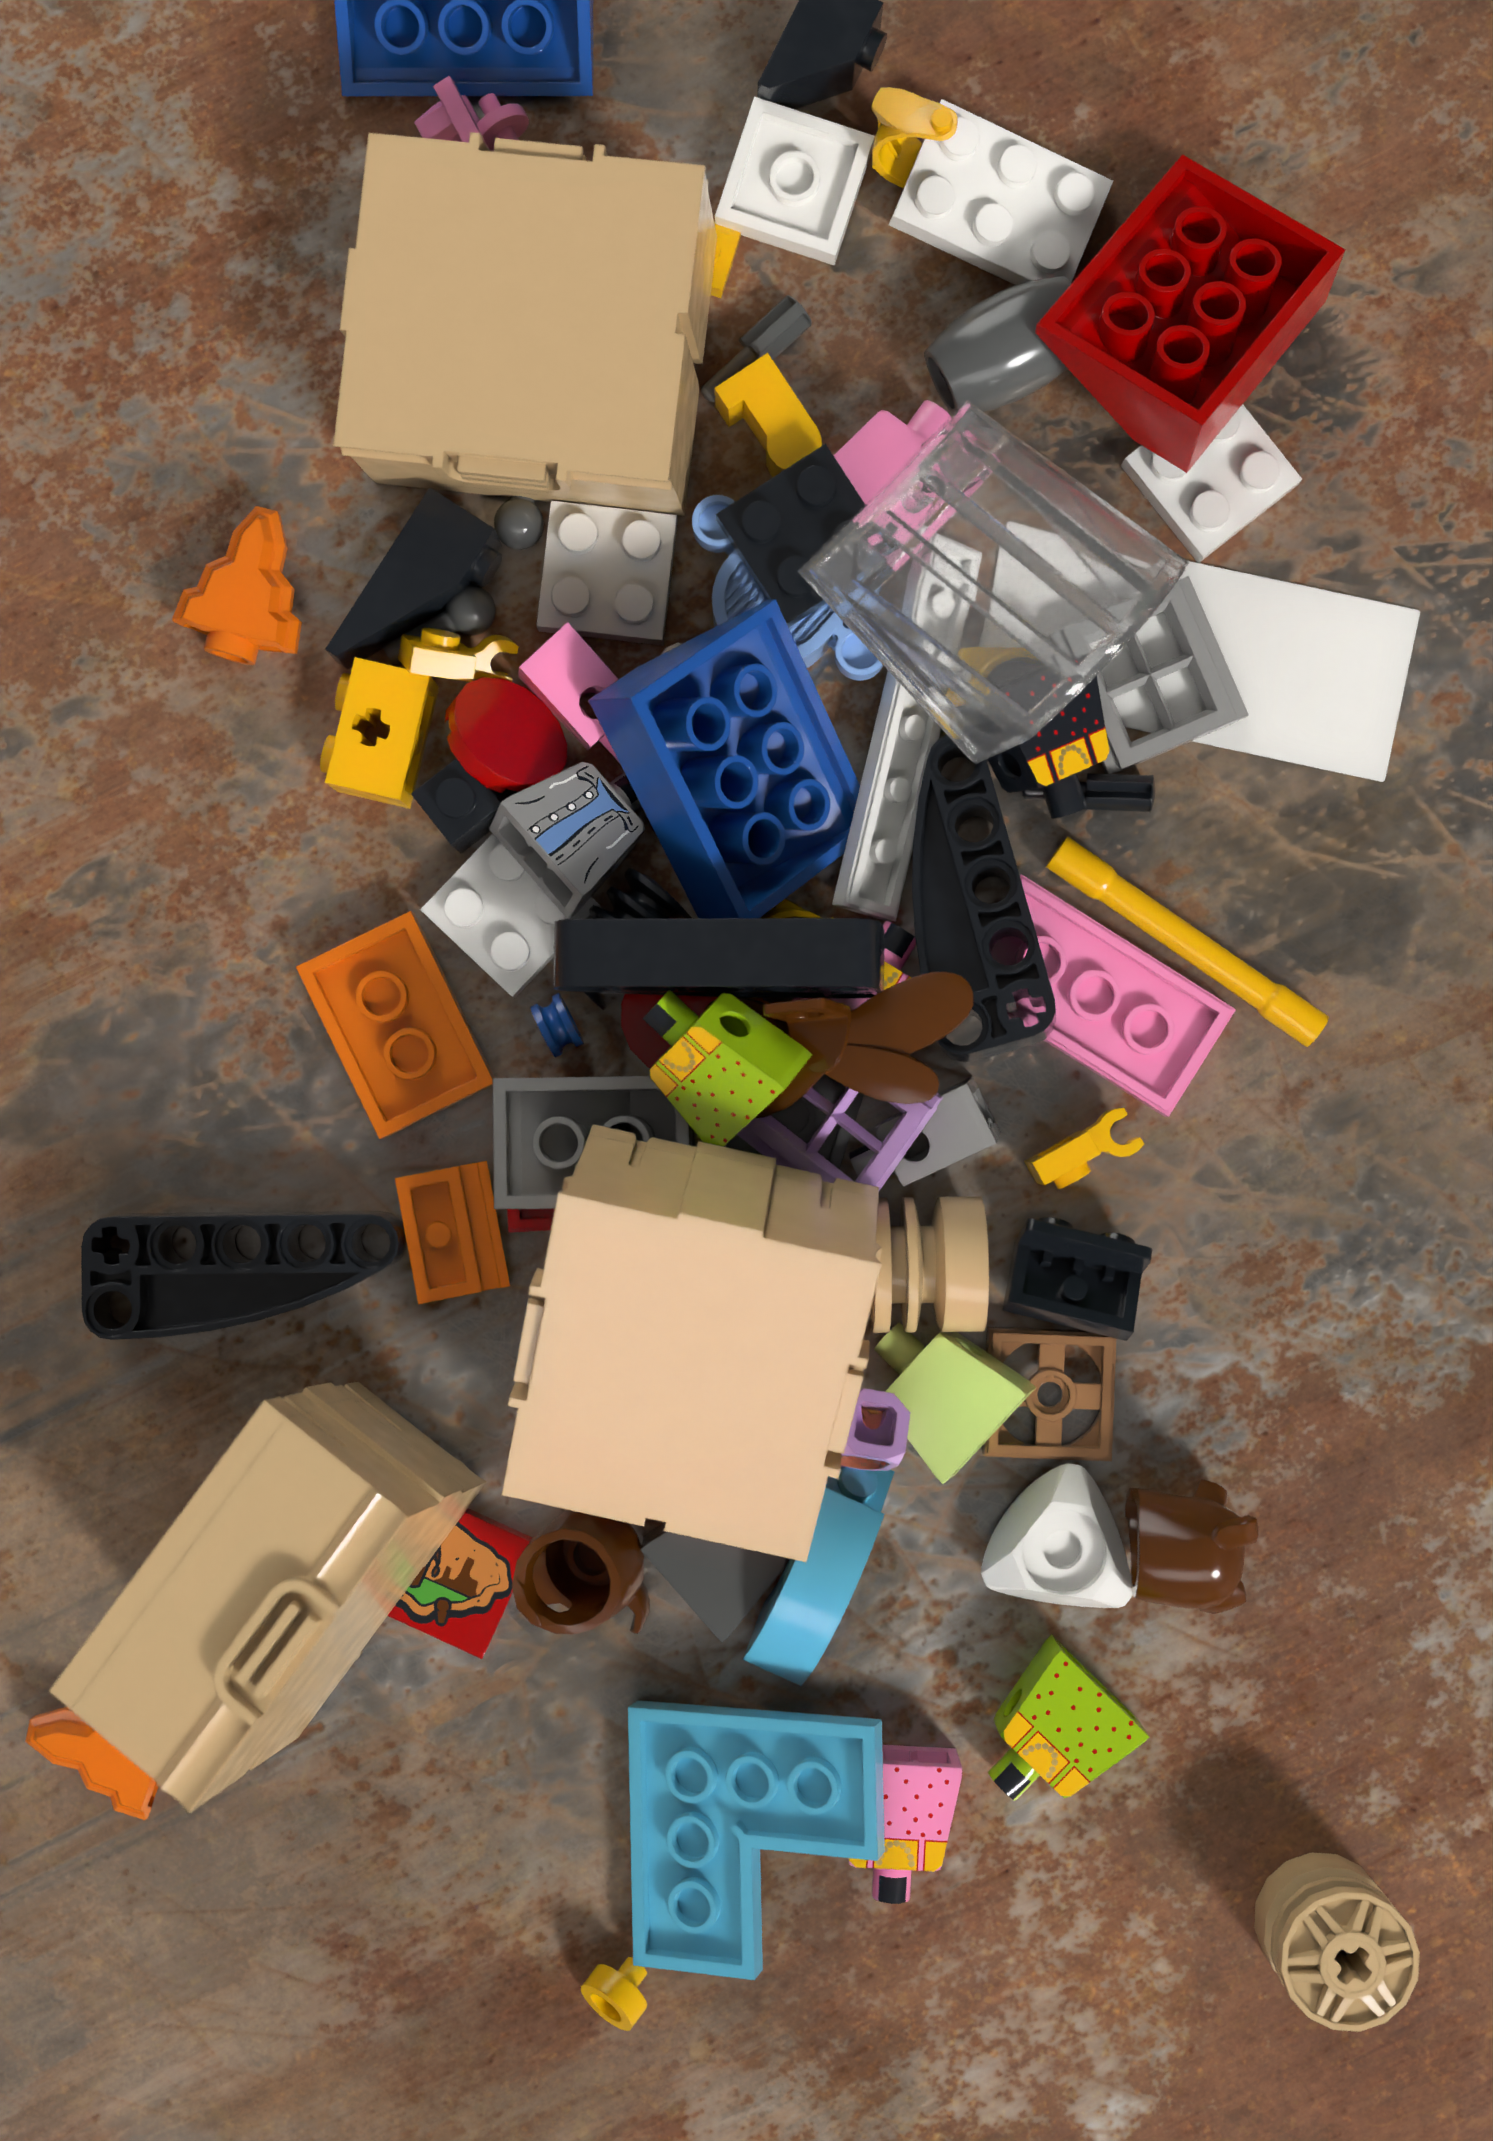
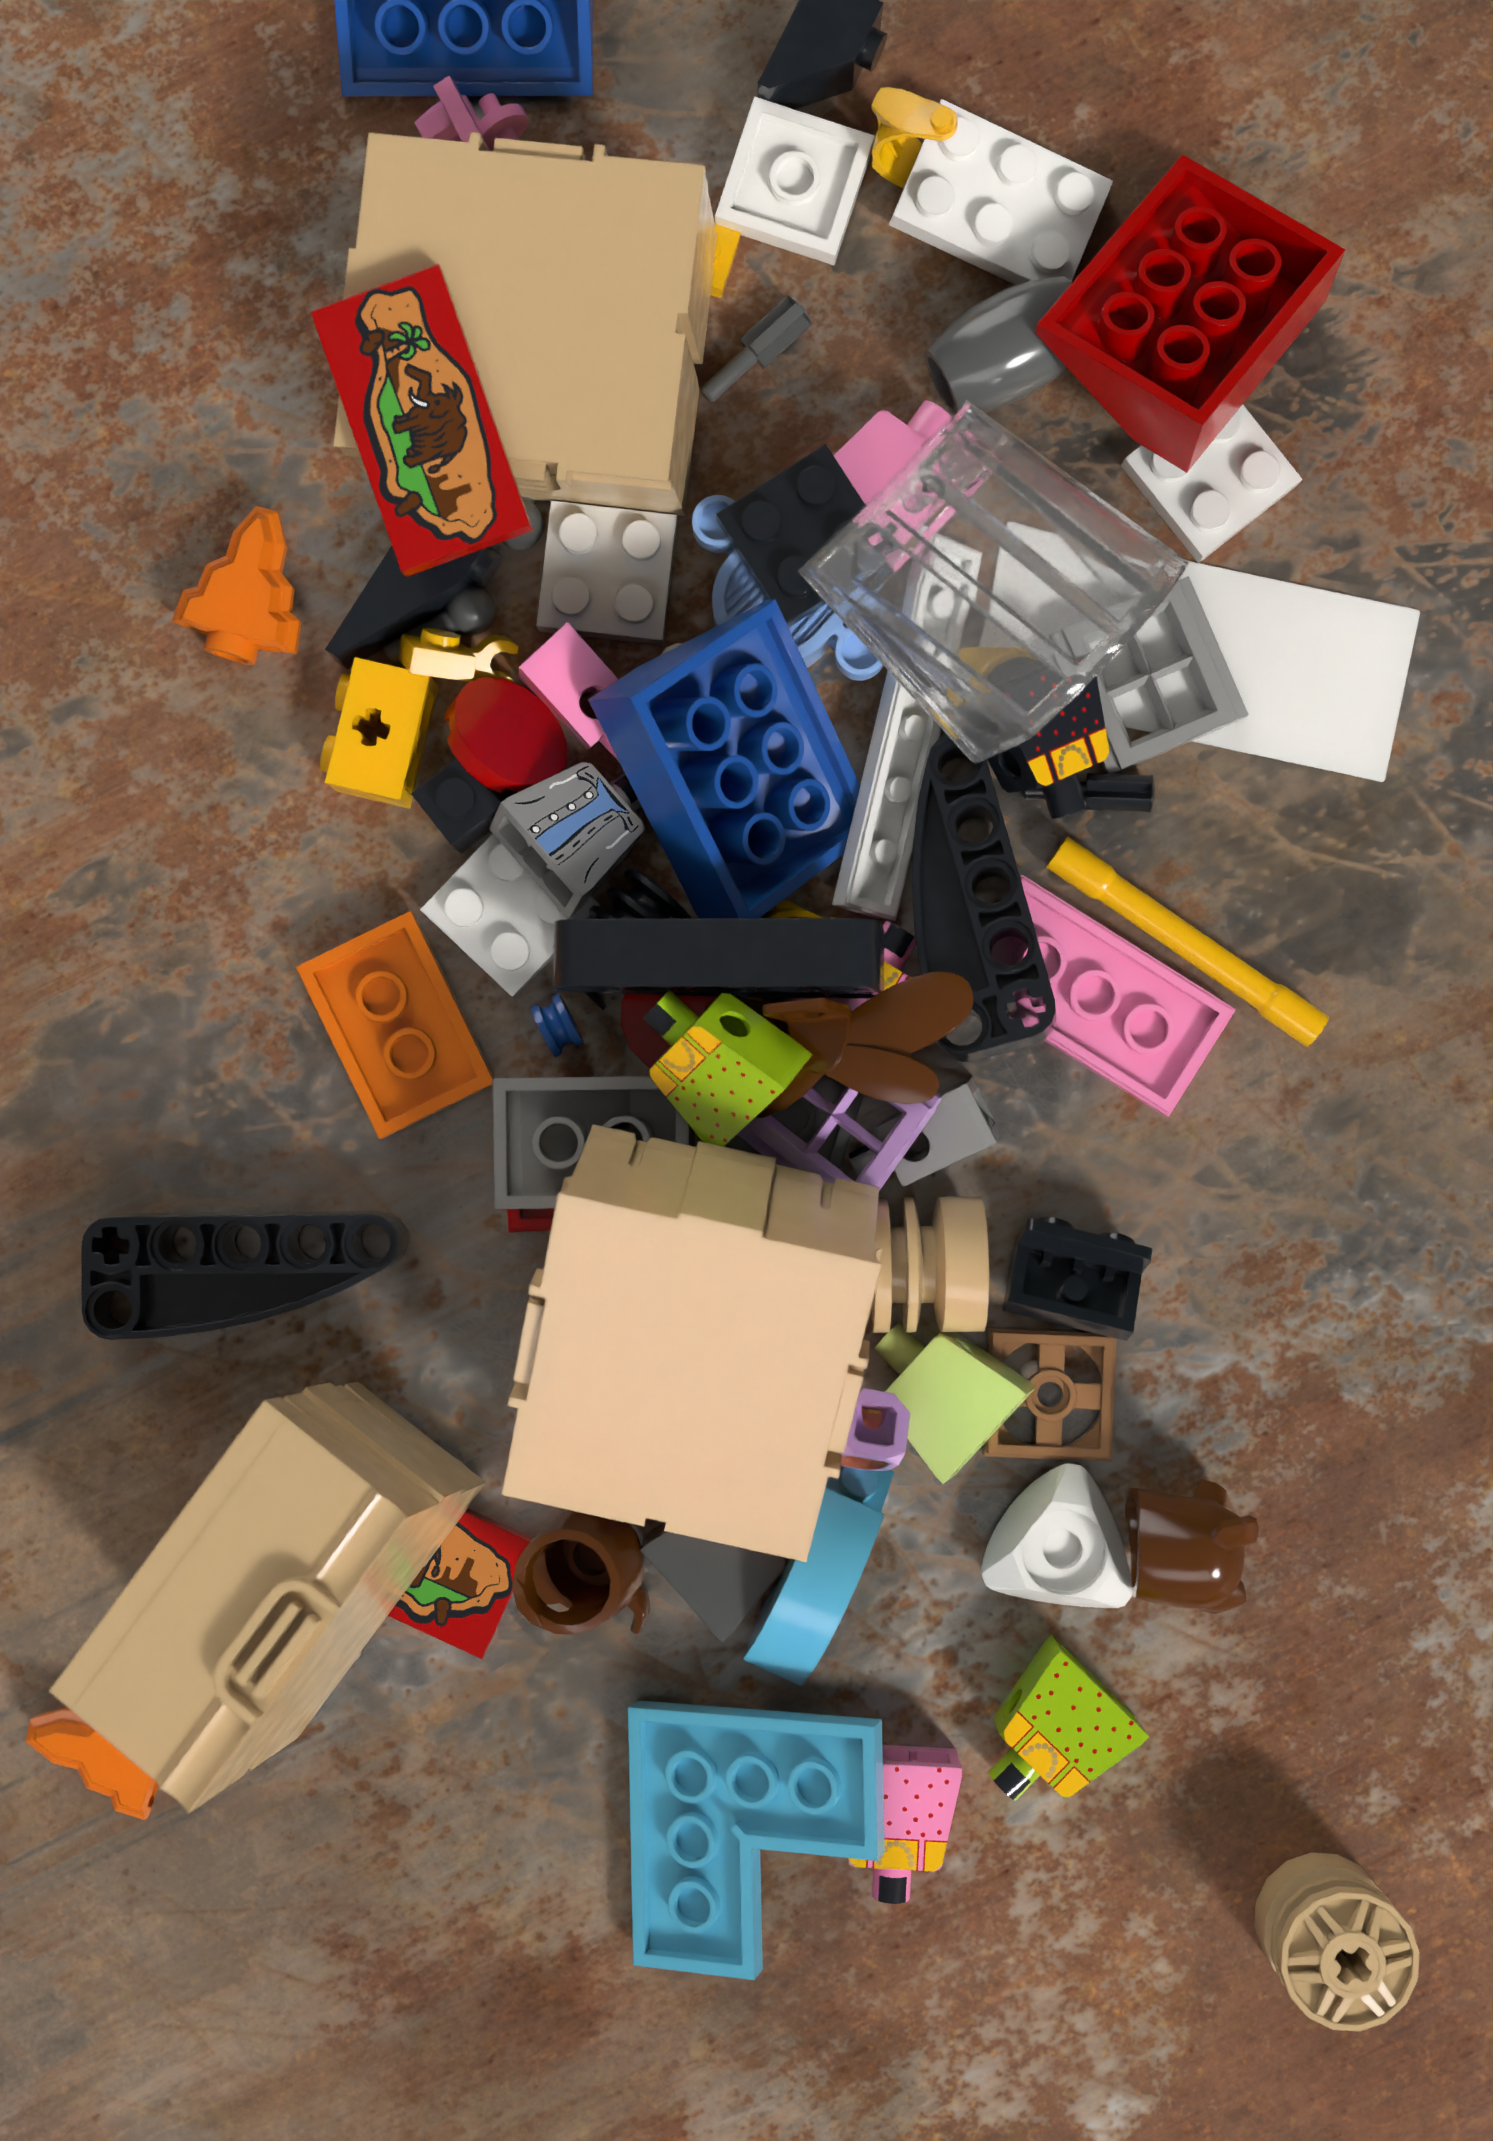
(421, 420): none -> tile
(452, 1232): orange plate -> none
(616, 1993): yellow tile -> none
(771, 412): yellow leg -> none
(1068, 1158): yellow plate -> none

